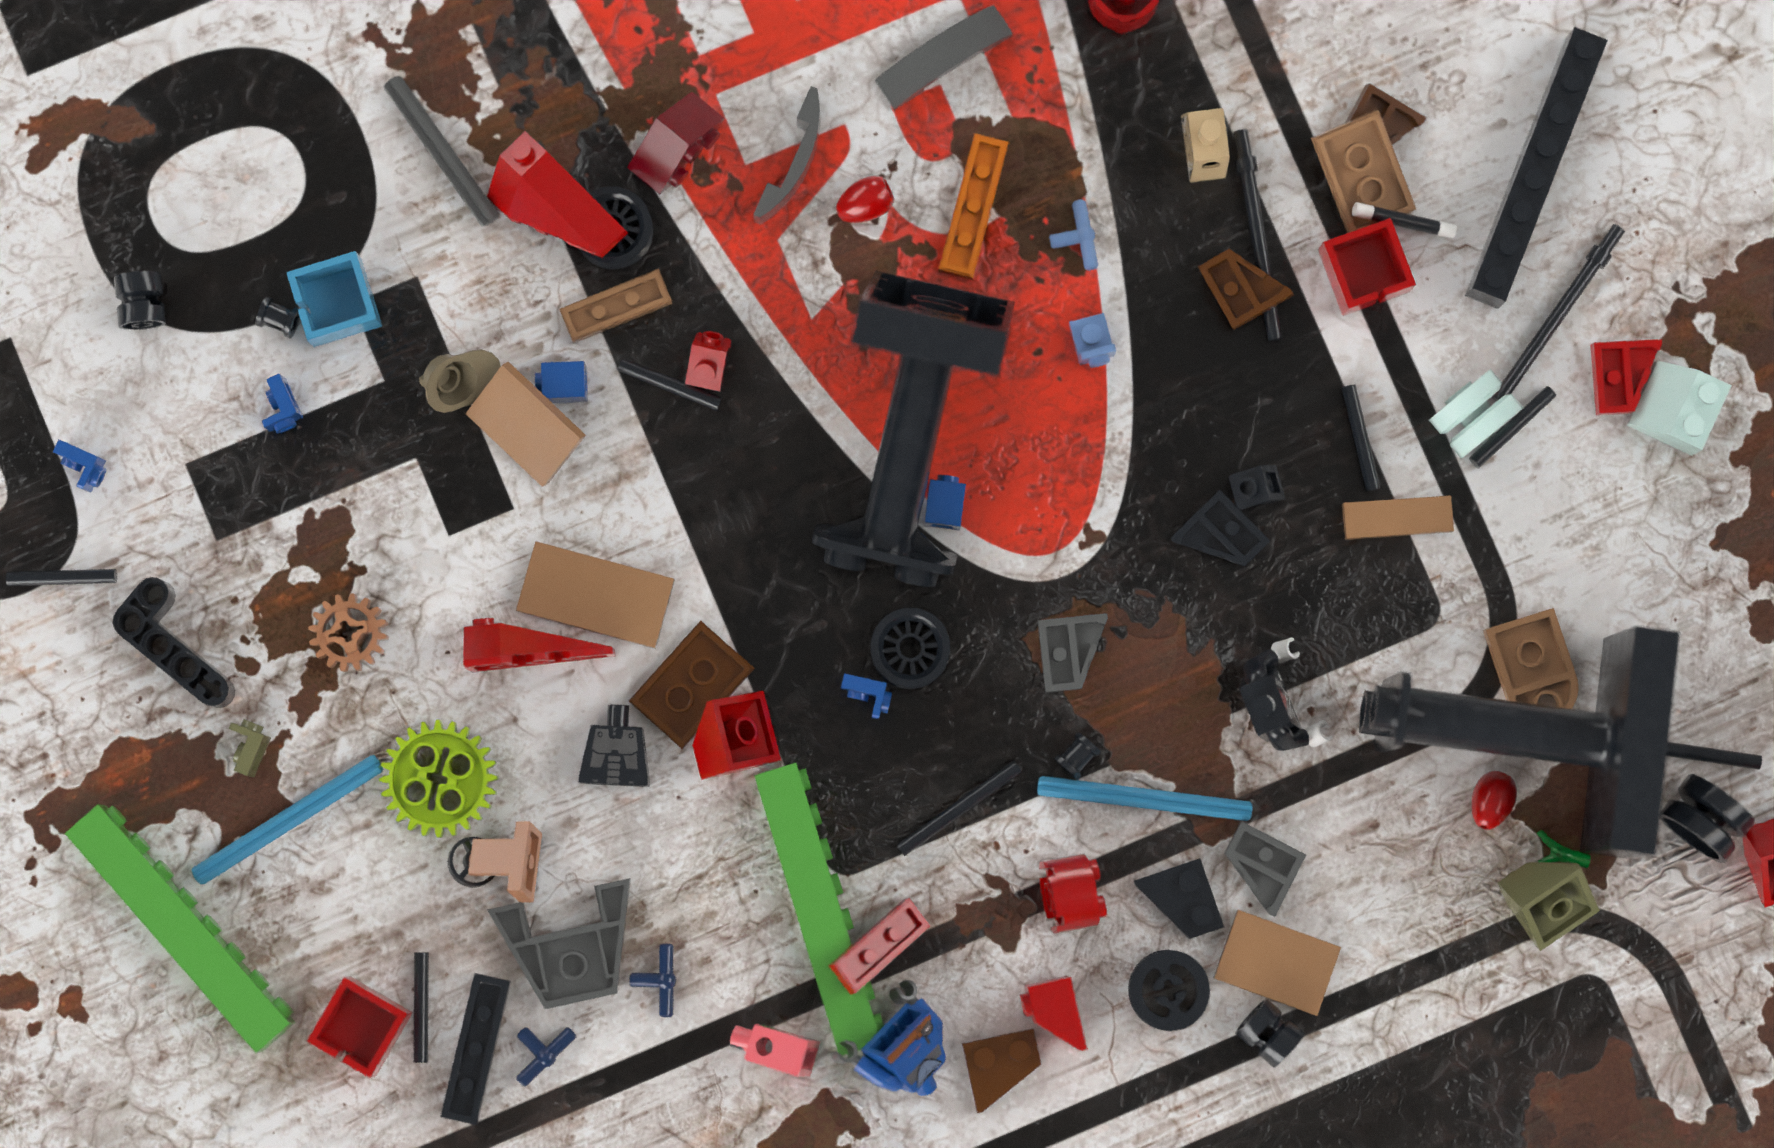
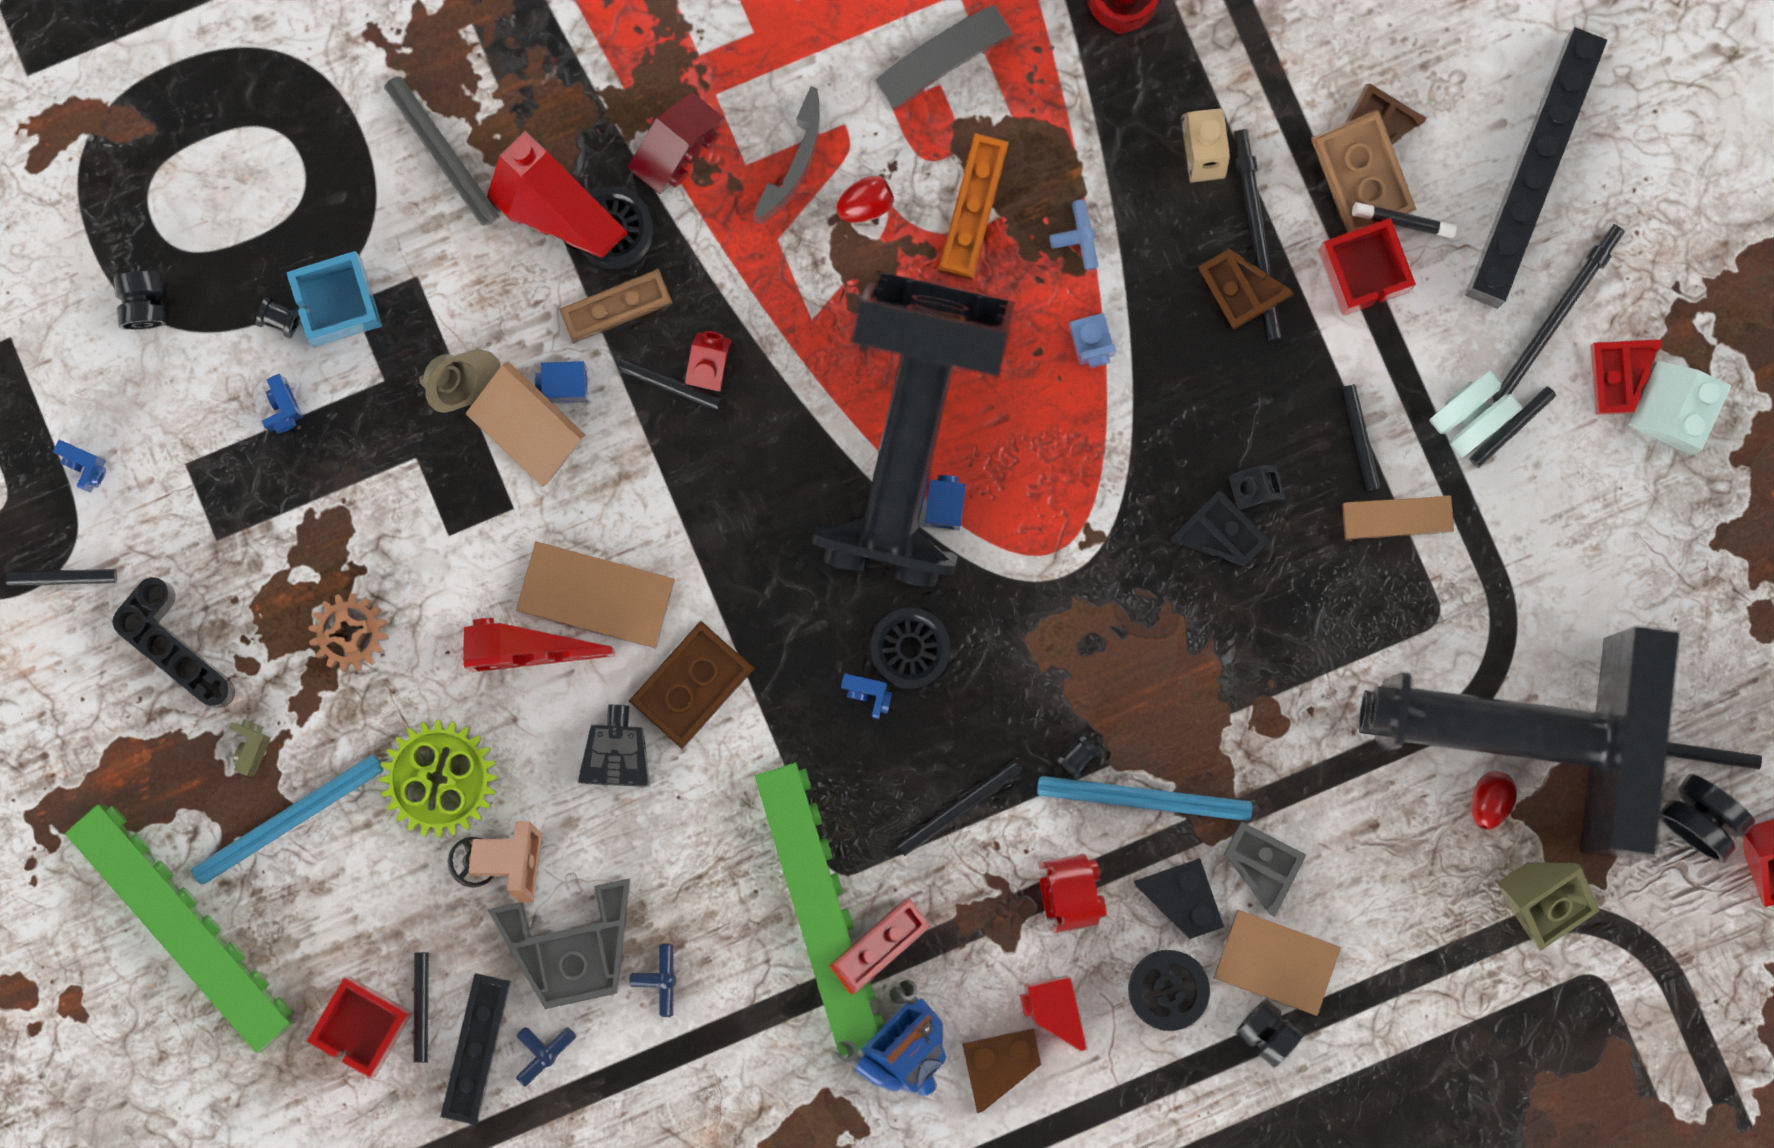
(735, 736): red slope -> none
(789, 1053): coral torso -> none
(1068, 649): dark grey wing -> none
(1270, 703): black torso -> none
(1533, 659): medium nougat tile -> none
(1561, 853): green bar -> none

